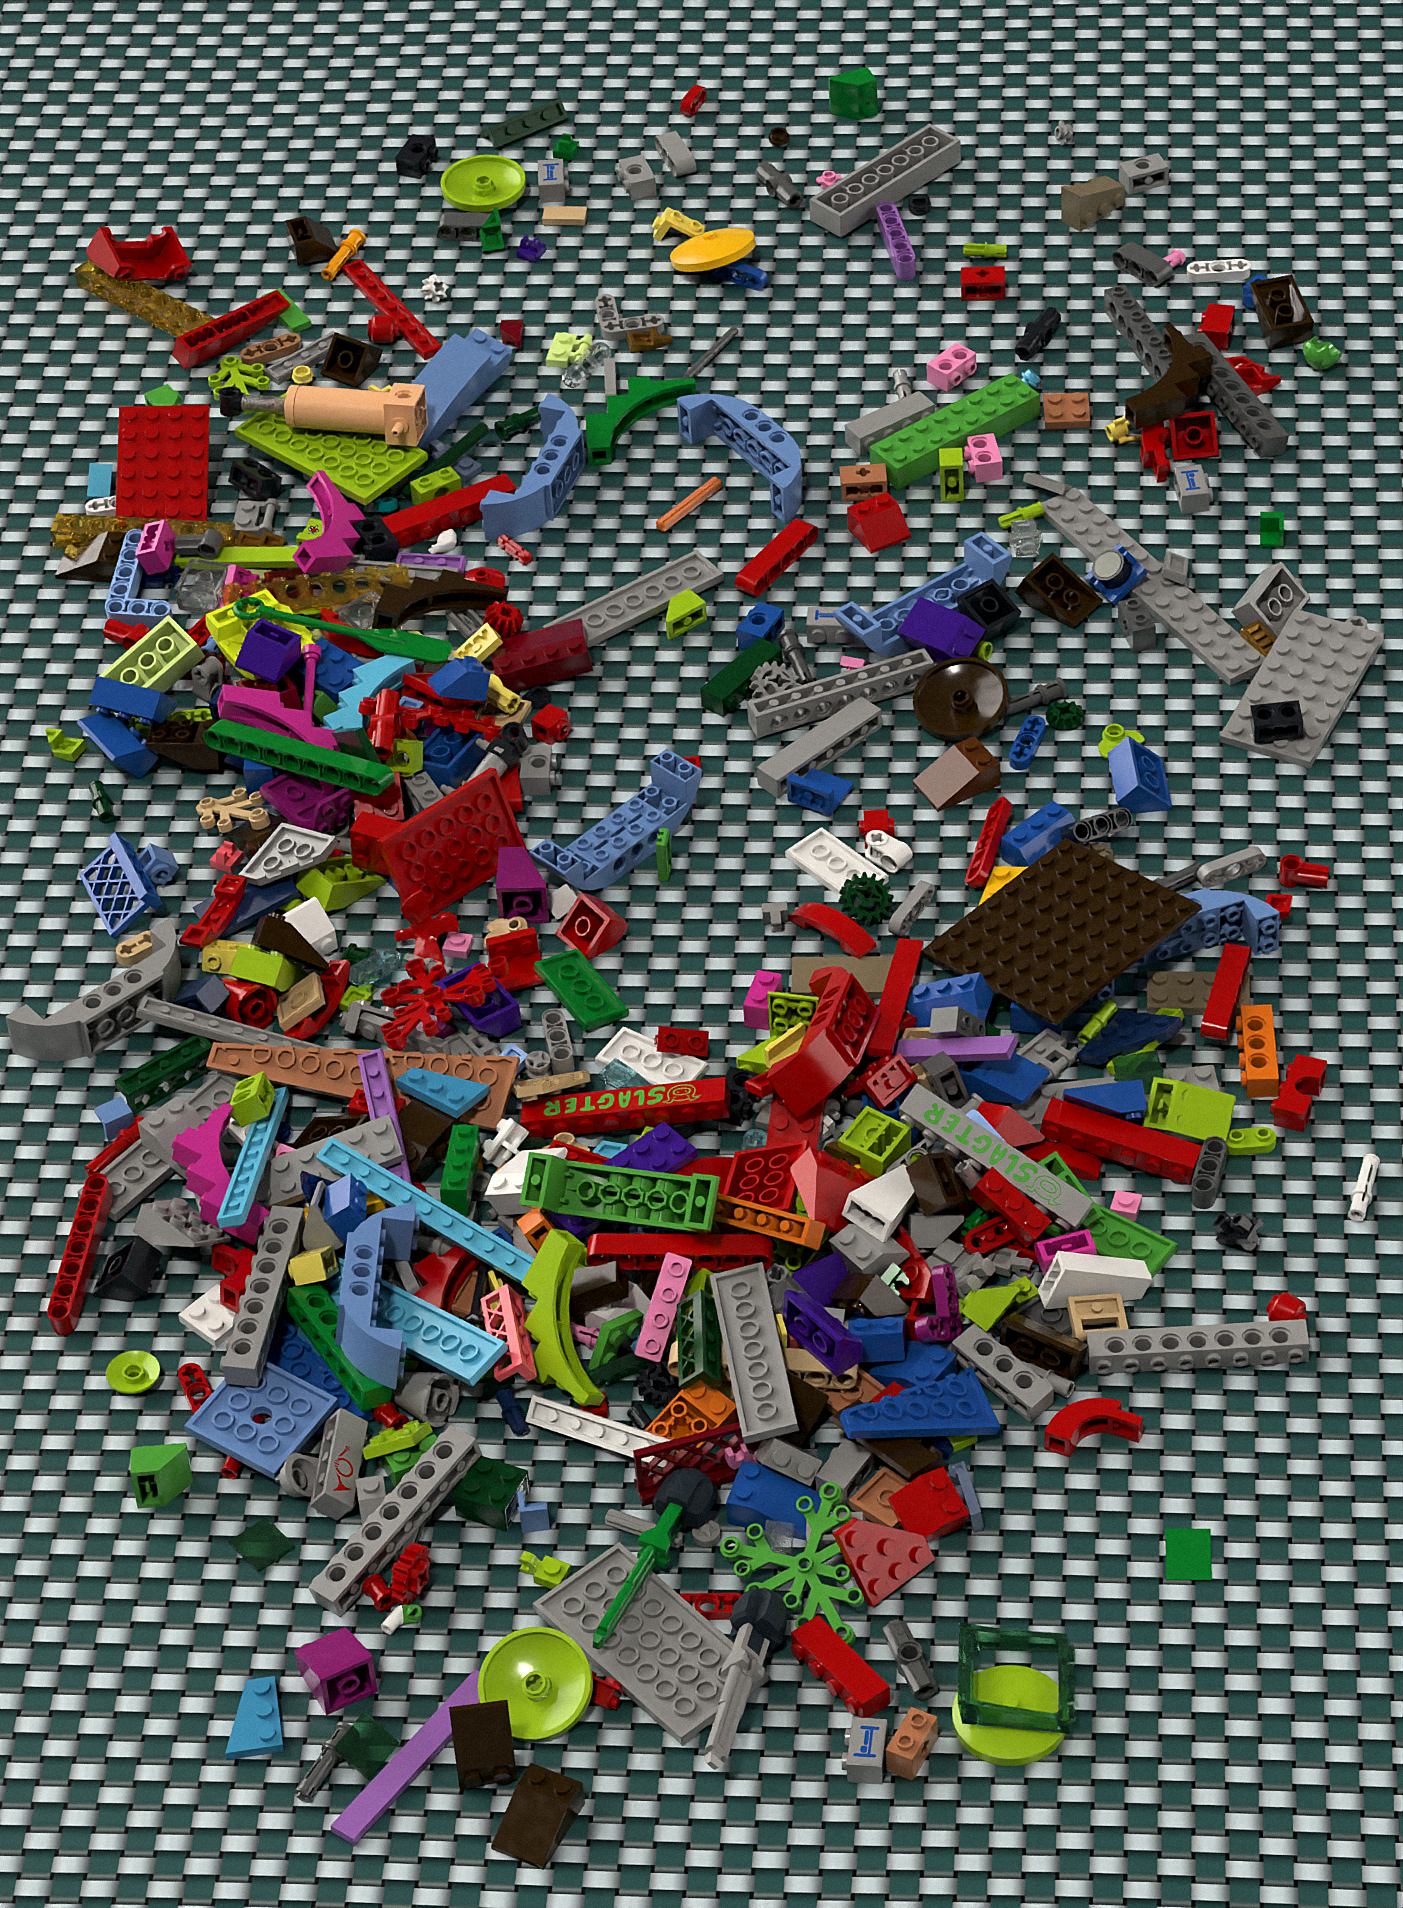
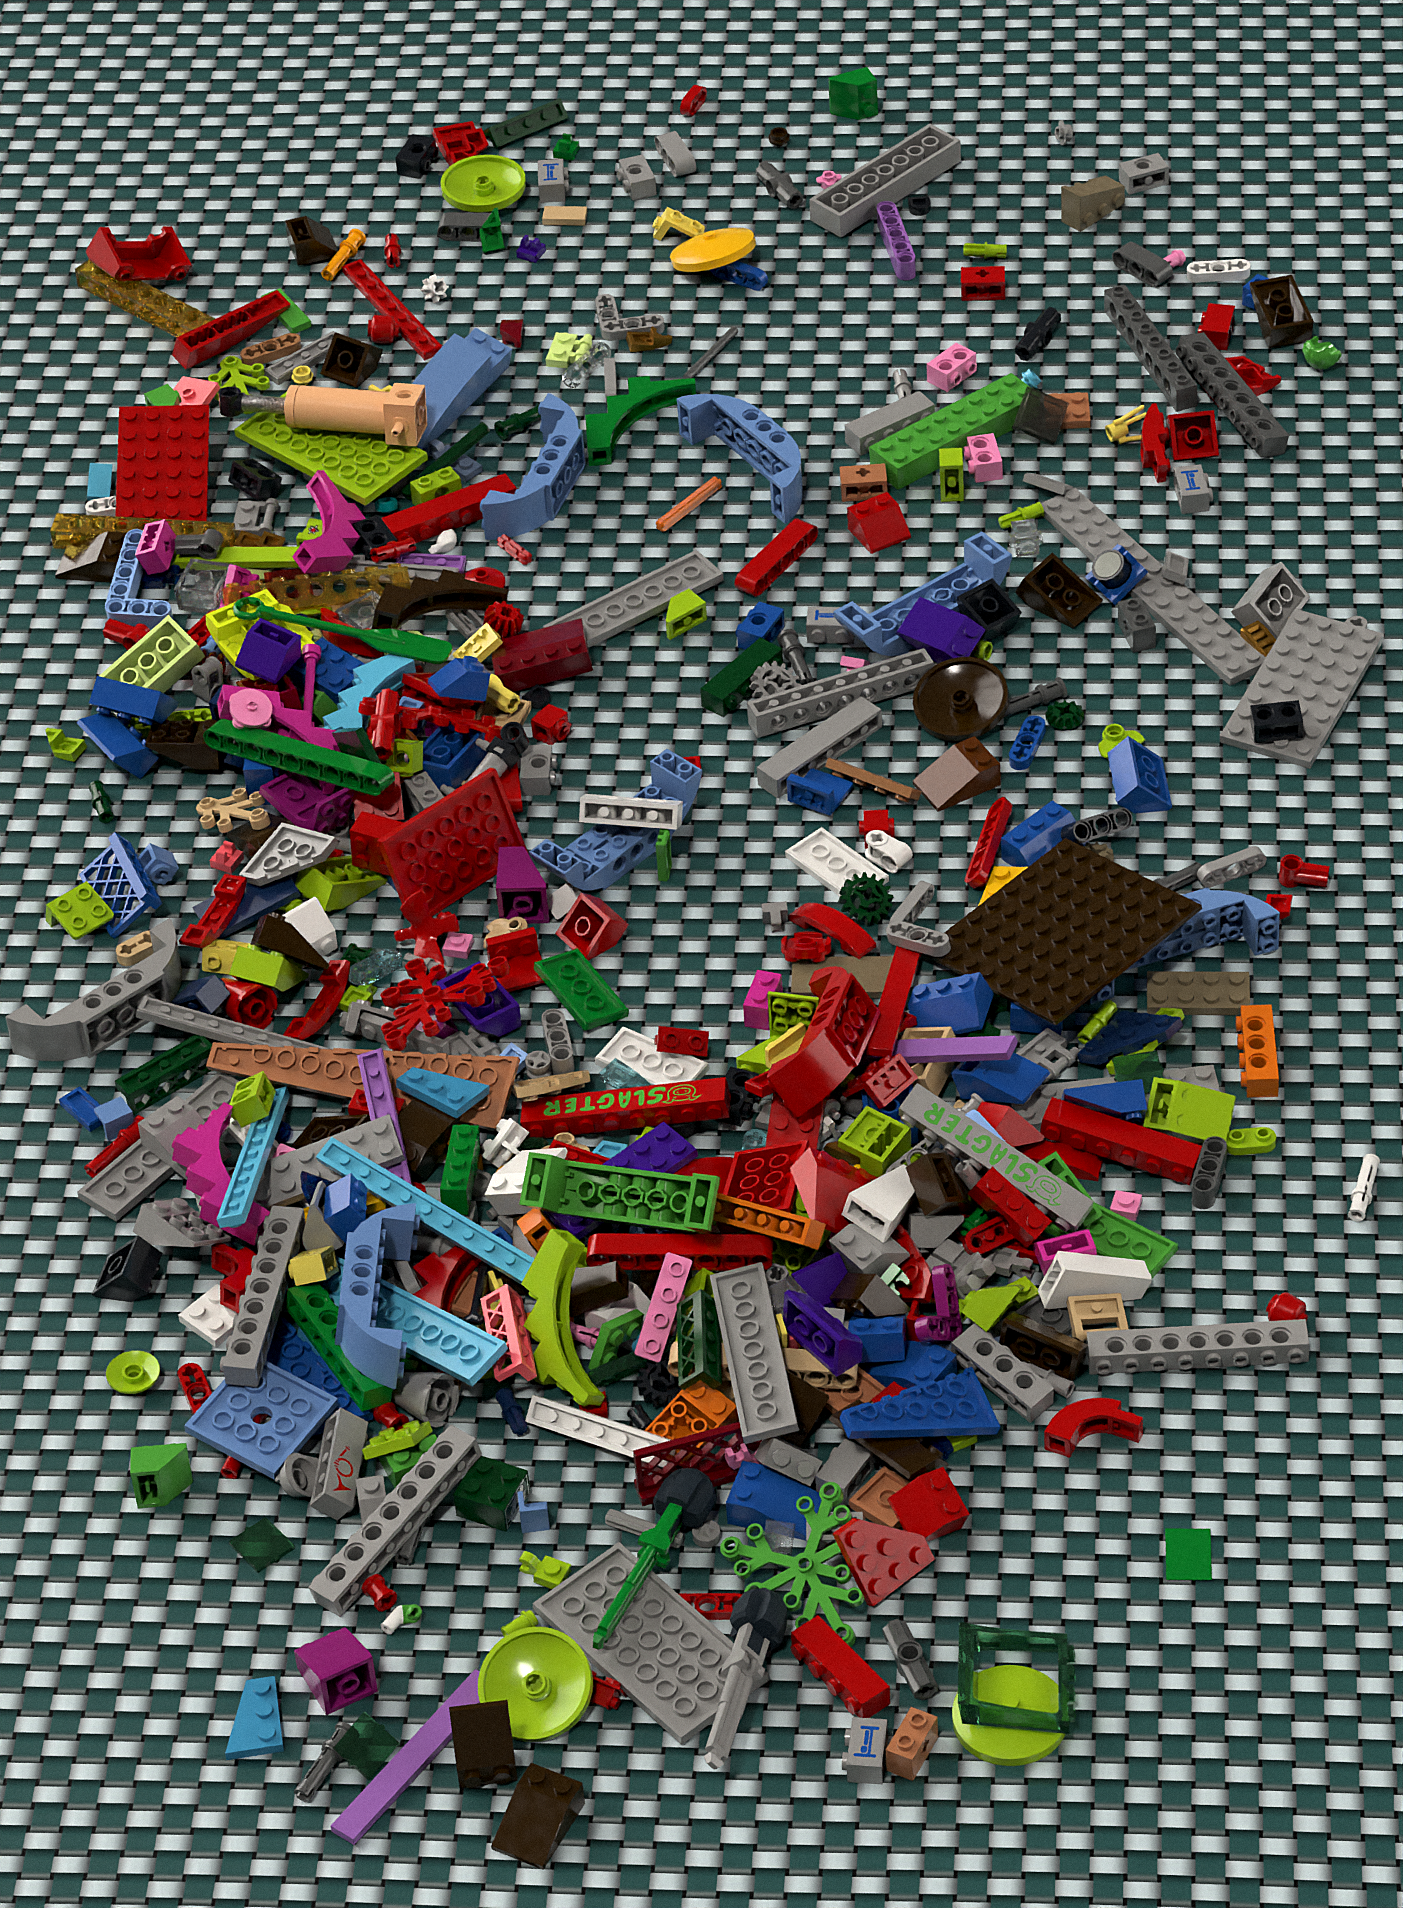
(79, 911): none -> lime bracket
(80, 1254): red beam -> none
(81, 1107): none -> blue tile
(196, 391): none -> coral plate
(250, 709): none -> bright pink piece
(300, 1001): tan tile -> none
(392, 250): none -> red pin
(393, 550): none -> red pin
(410, 1574): red gear -> none
(460, 141): none -> red slope
(525, 1620): none -> lime pin
(631, 811): none -> white brick
(806, 946): none -> red plate
(864, 777): none -> medium nougat plate
(932, 943): none -> light grey beam
(945, 1080): dark grey brick -> none
(955, 1022): dark grey brick -> none
(960, 1477): sand blue hinge -> none
(1040, 415): none -> clear smoke tile
(1169, 394): dark brown arch -> none
(1225, 992): red beam -> none
(1238, 1230): black hips -> none
(1271, 529): green panel -> none
(1293, 1107): red arch -> none

